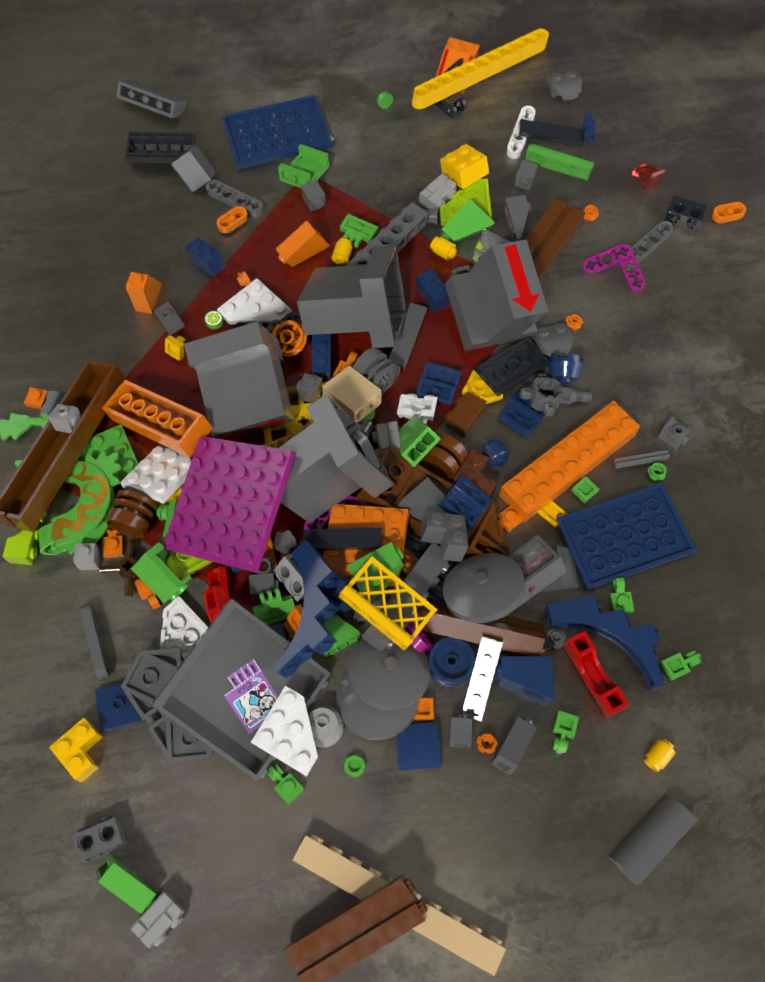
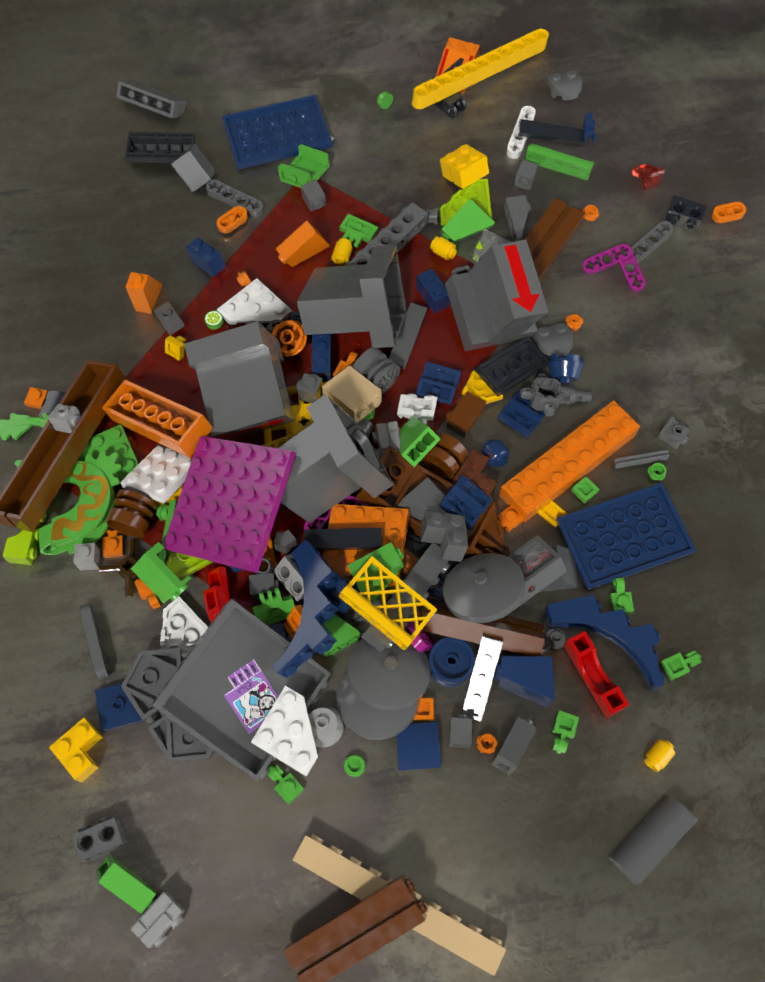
(437, 192): light grey brick -> none

